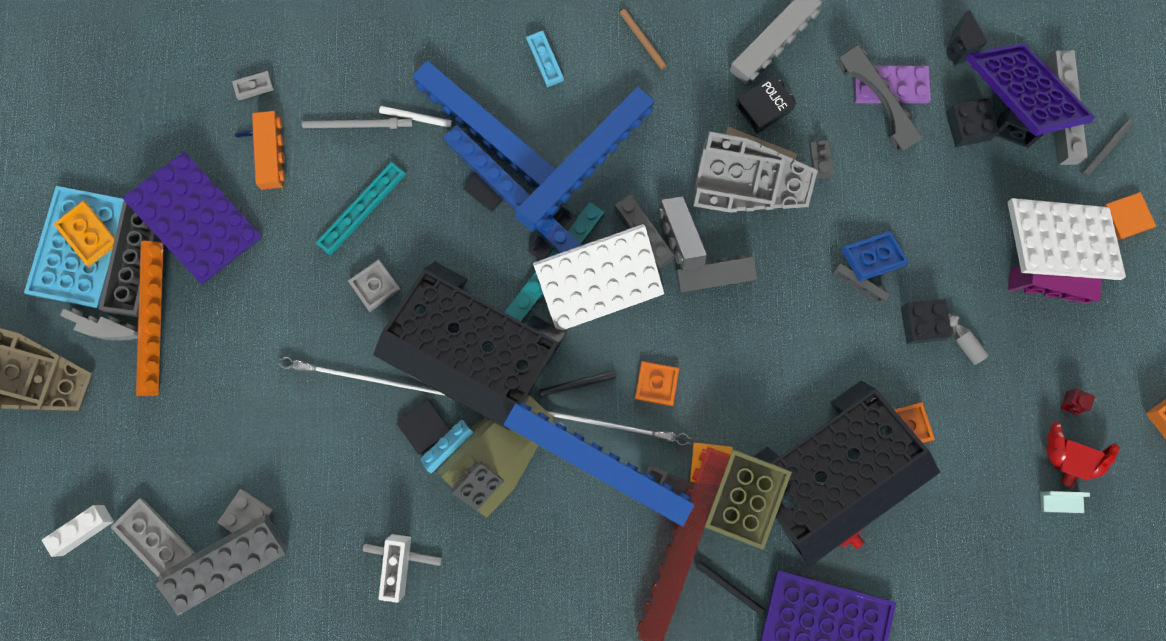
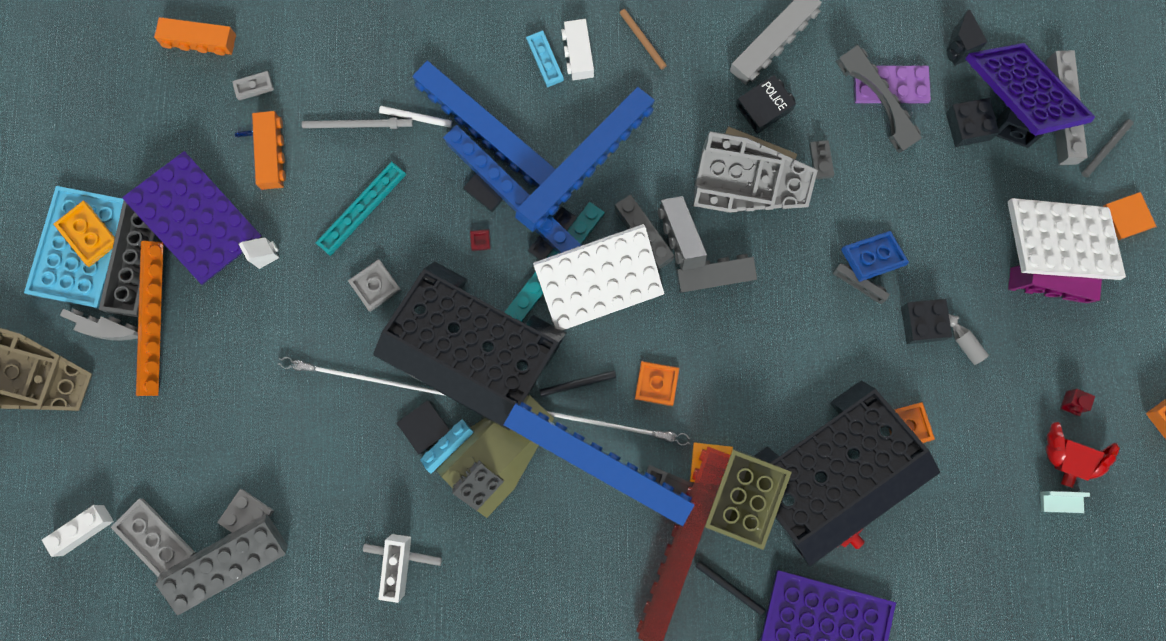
(195, 36): none -> orange brick
(259, 251): none -> white slope
(480, 240): none -> dark red tile
(578, 49): none -> white brick

